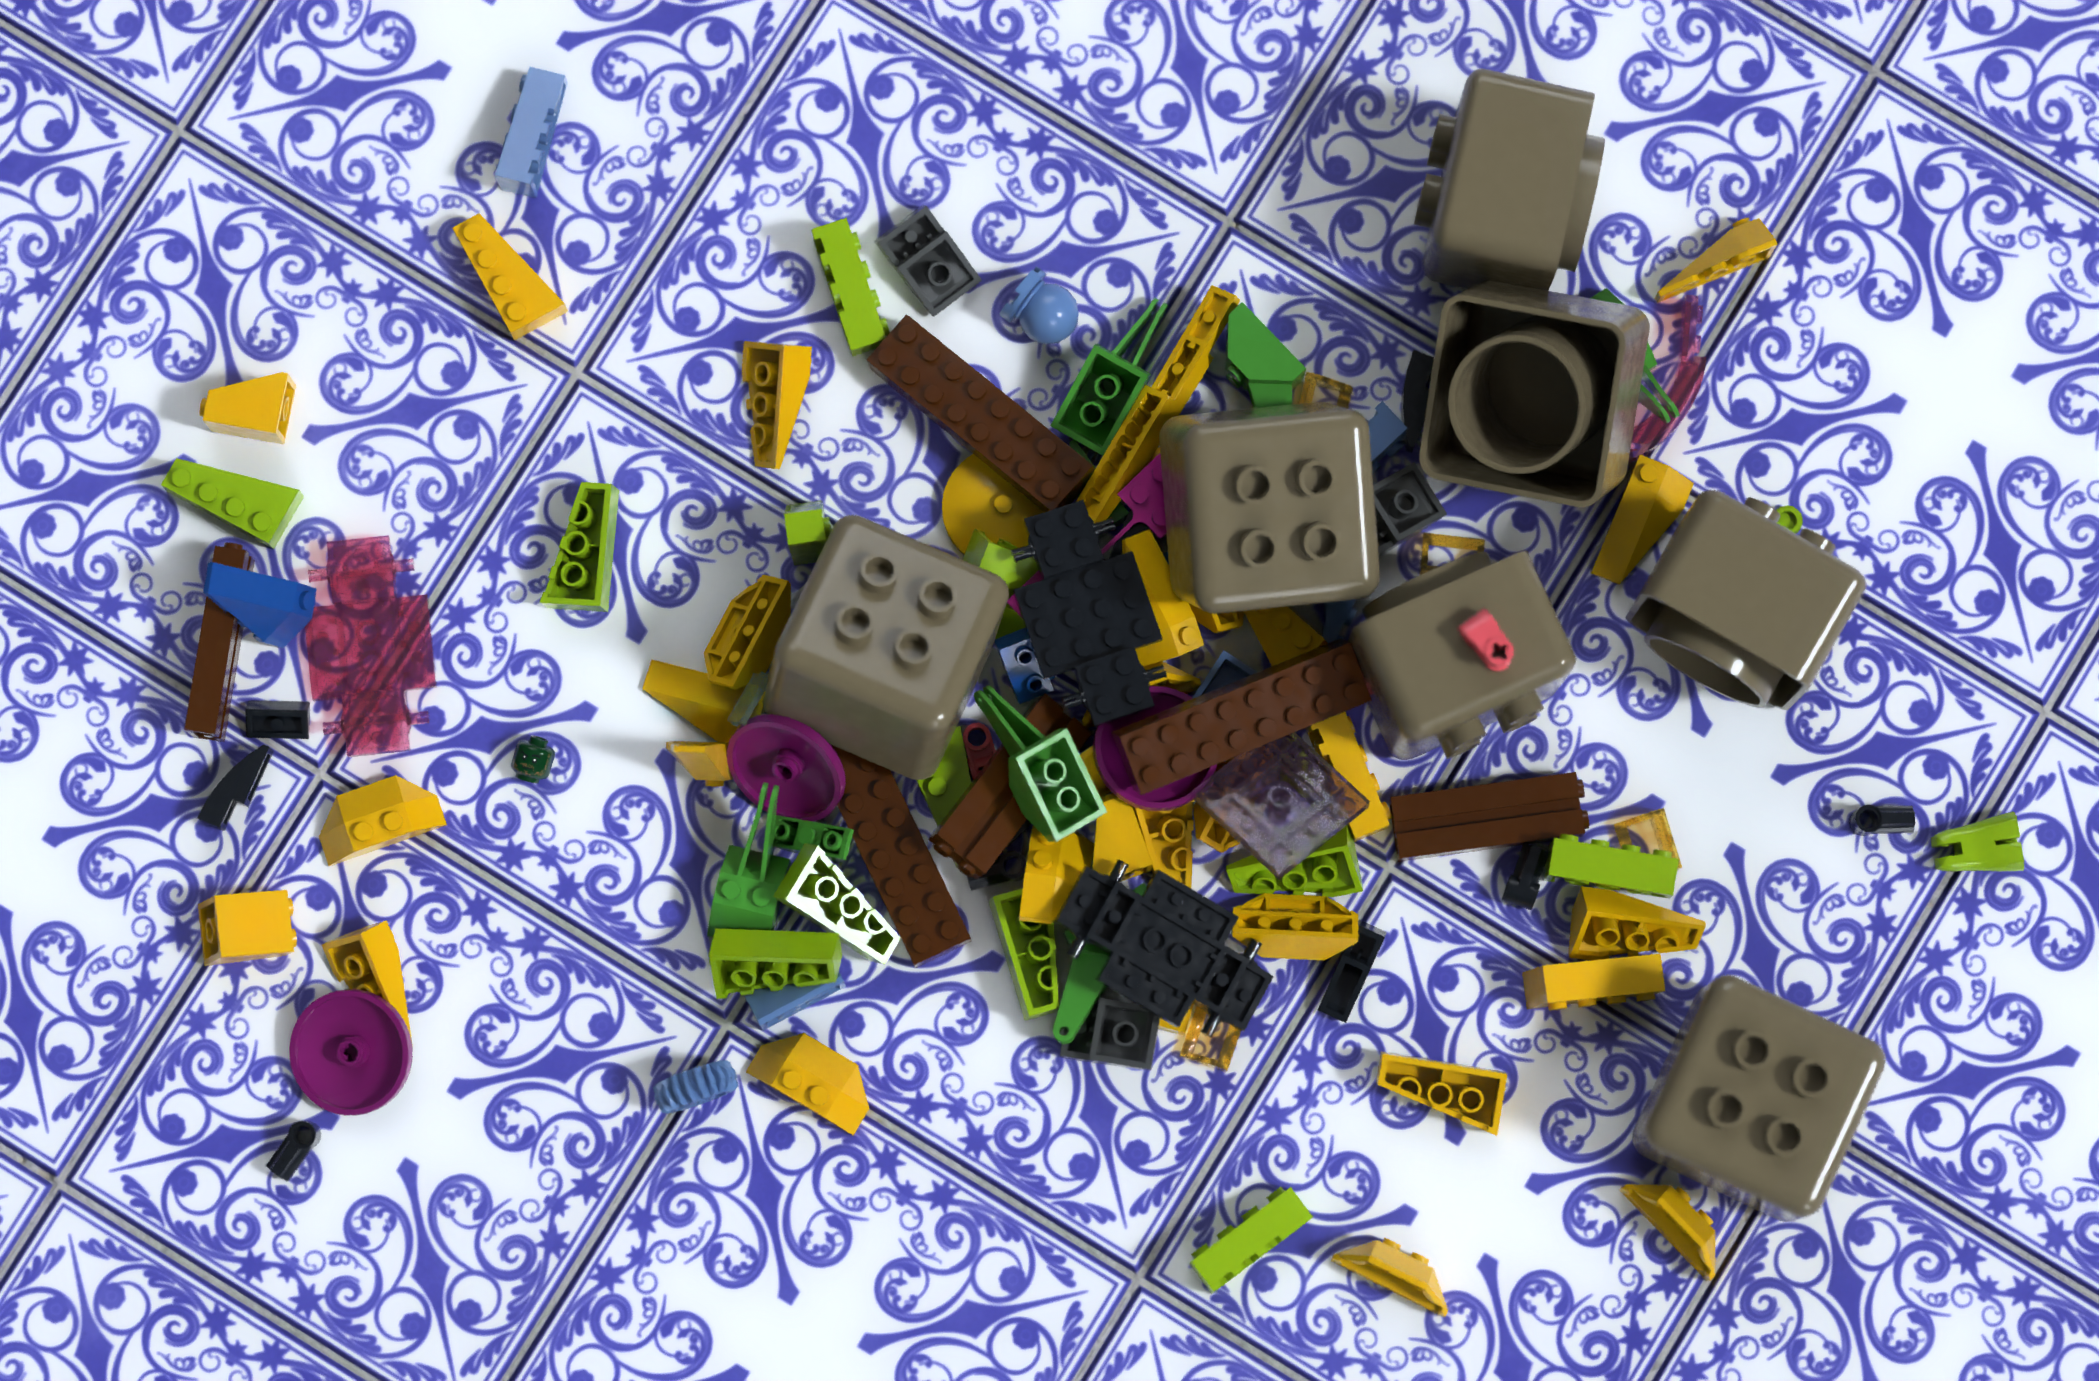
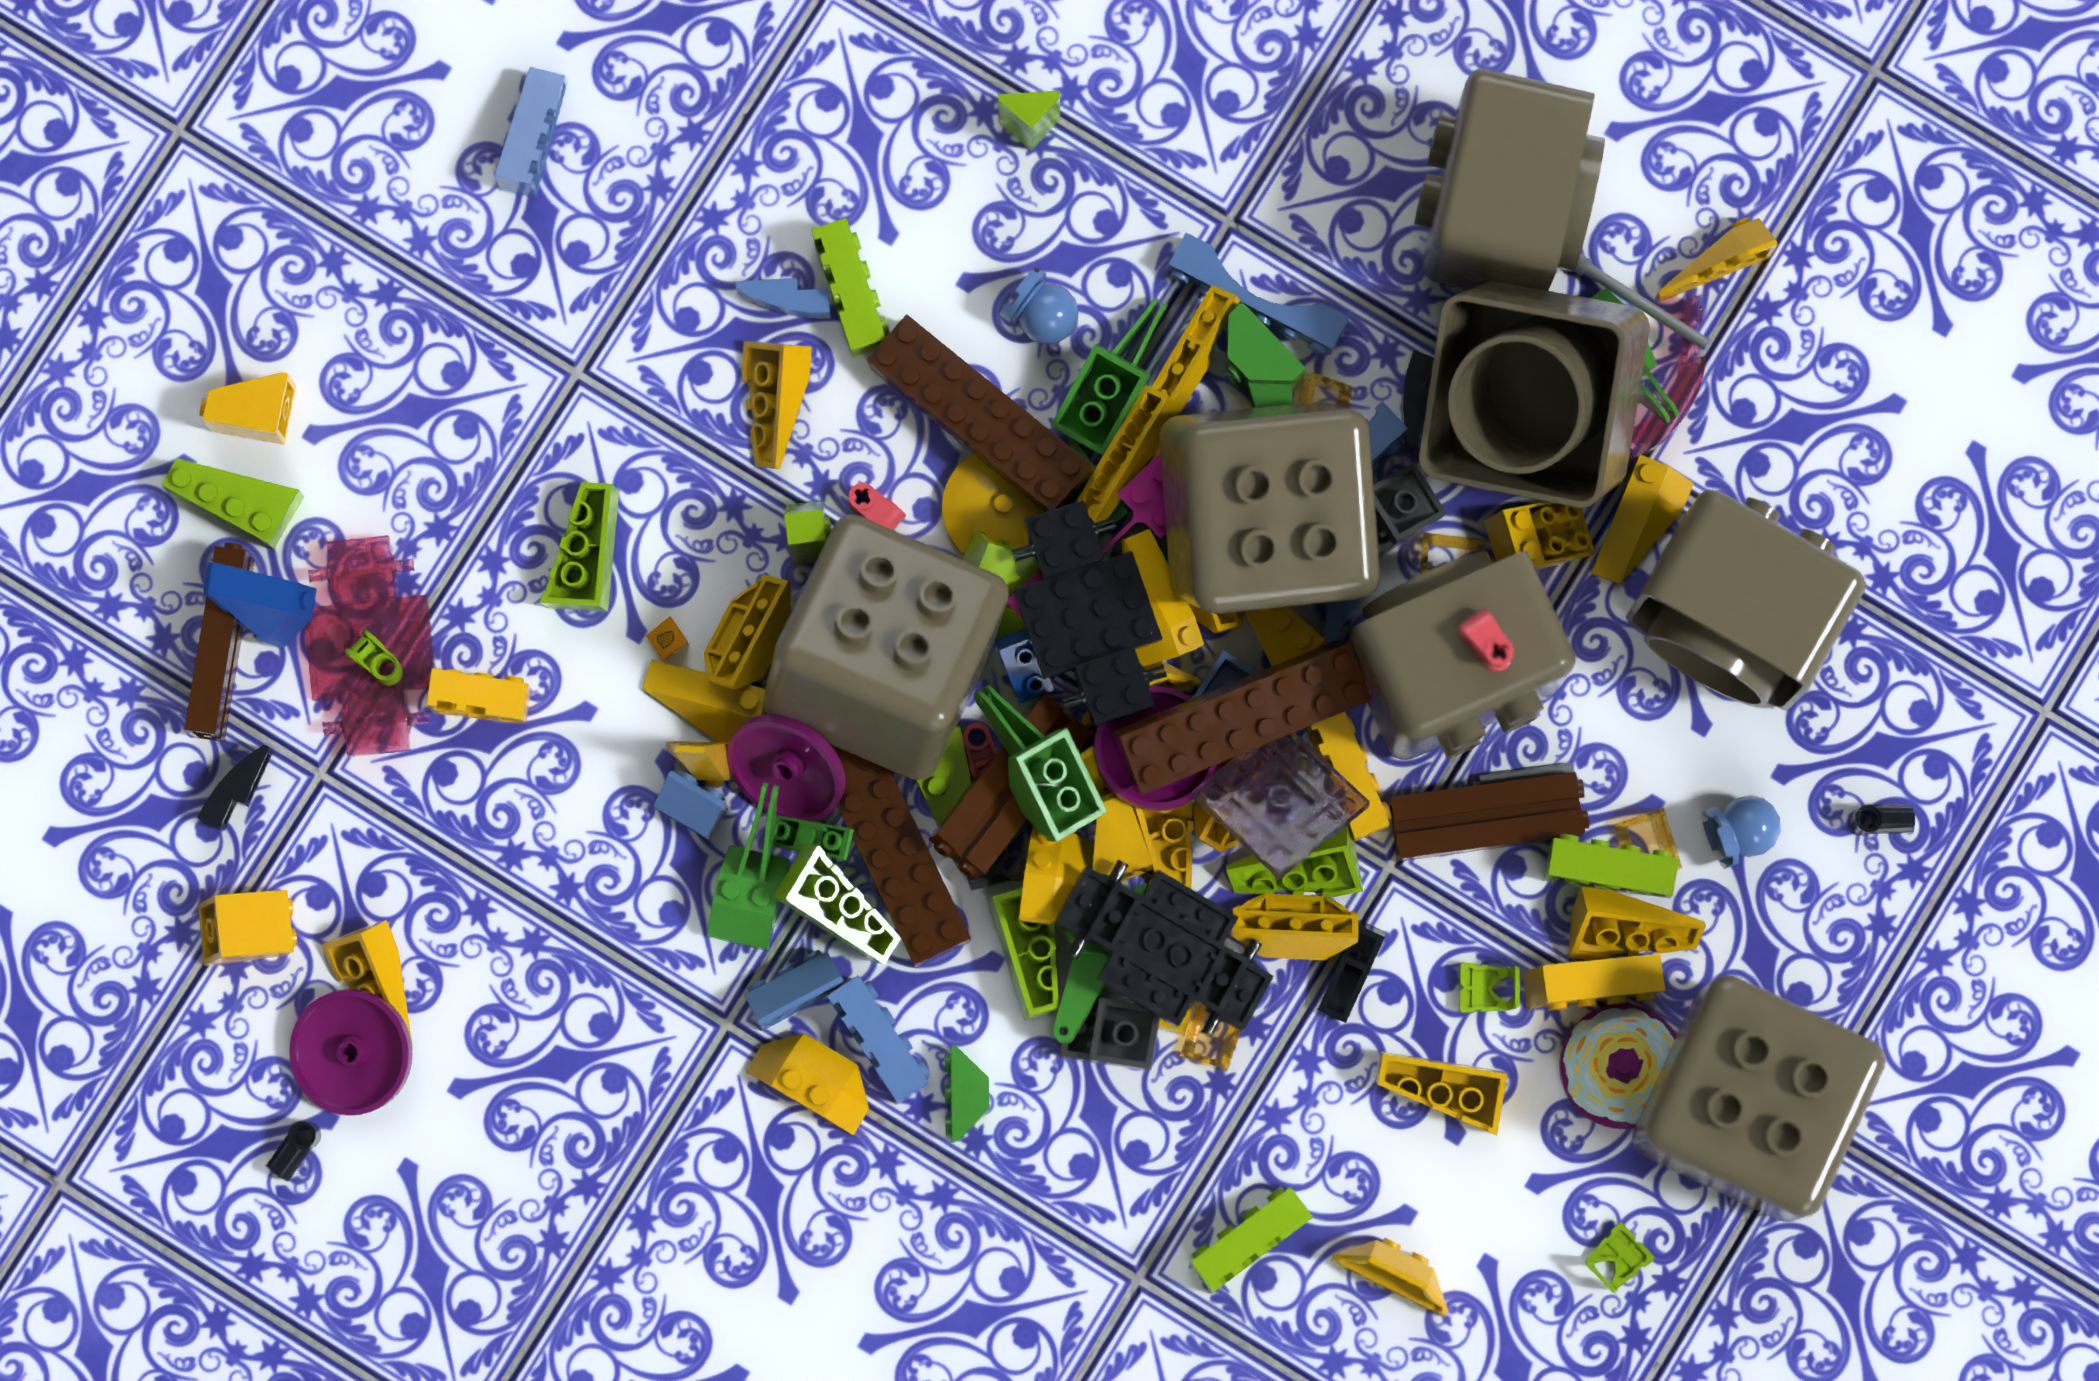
(277, 719): black slope -> none
(371, 655): none -> lime piece
(378, 818): yellow wedge -> none
(478, 696): none -> yellow wedge
(512, 284): yellow wedge -> none
(532, 759): dark green head -> none
(667, 638): none -> light orange slope
(691, 805): none -> medium blue slope
(695, 1086): medium blue gear -> none
(748, 699): clear light blue piece -> none
(771, 959): lime wedge -> none
(786, 298): none -> medium blue slope
(878, 1038): none -> medium blue wedge
(879, 508): none -> coral piece
(928, 260): dark grey slope -> none
(966, 1094): none -> bright green slope
(1029, 115): none -> lime slope
(1313, 324): none -> medium blue arch
(1478, 985): none -> lime piece
(1524, 882): black piece -> none
(1525, 773): none -> light grey bar
(1546, 530): none -> yellow slope
(1585, 267): none -> light grey bar
(1614, 1062): none -> dish
(1625, 1252): none -> lime piece
(1678, 1222): yellow wedge -> none
(1744, 828): none -> medium blue tile
(1790, 518): lime tile -> none
(1982, 846): lime piece -> none

